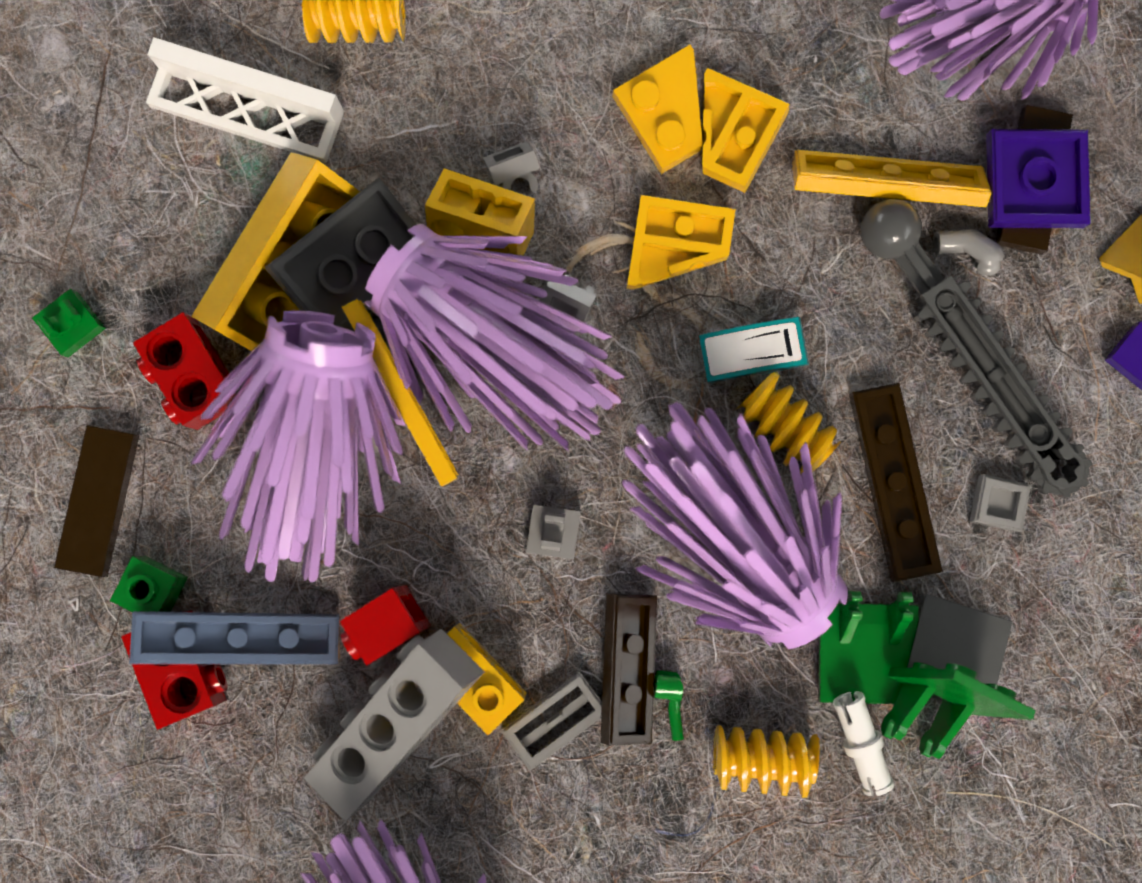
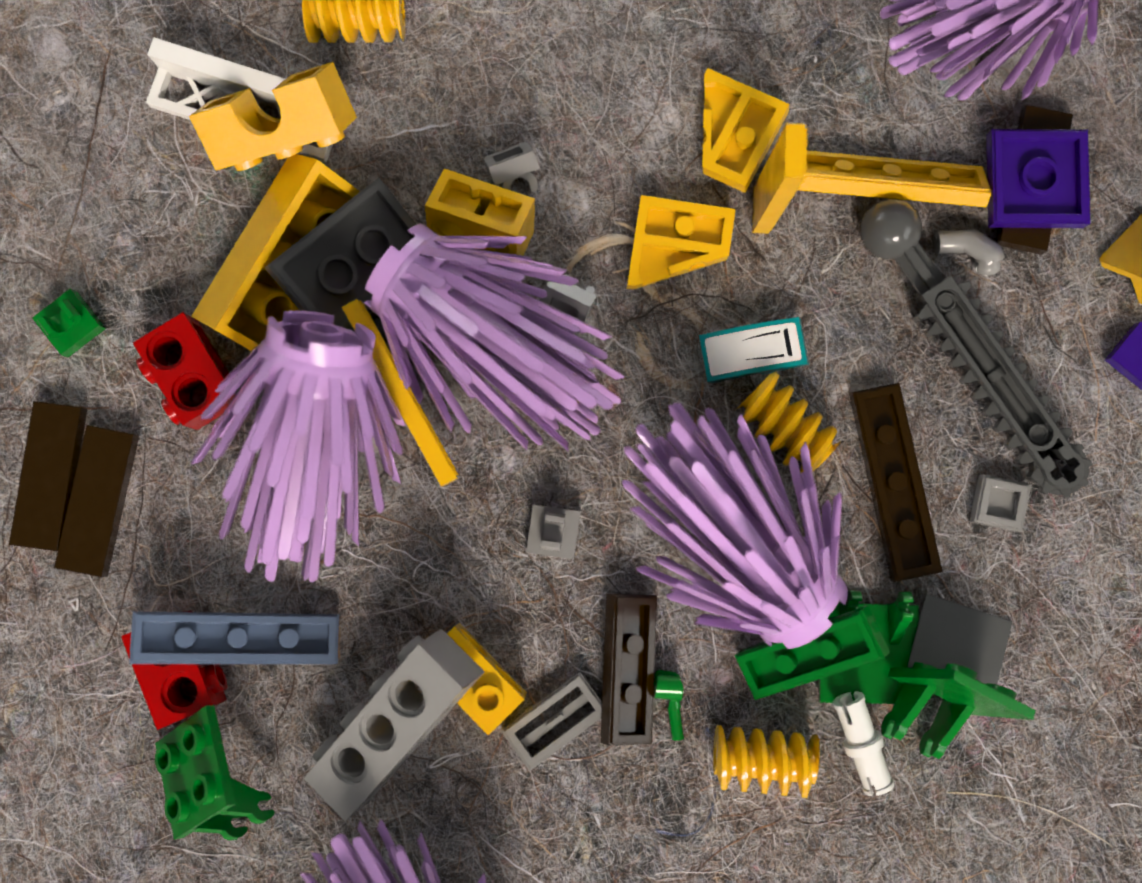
(47, 475): none -> dark brown tile
(163, 582): green plate -> none
(199, 782): none -> green plate
(241, 133): none -> yellow arch
(383, 625): red brick -> none
(665, 109): yellow wing -> none
(780, 178): none -> yellow tile
(847, 644): none -> green tile

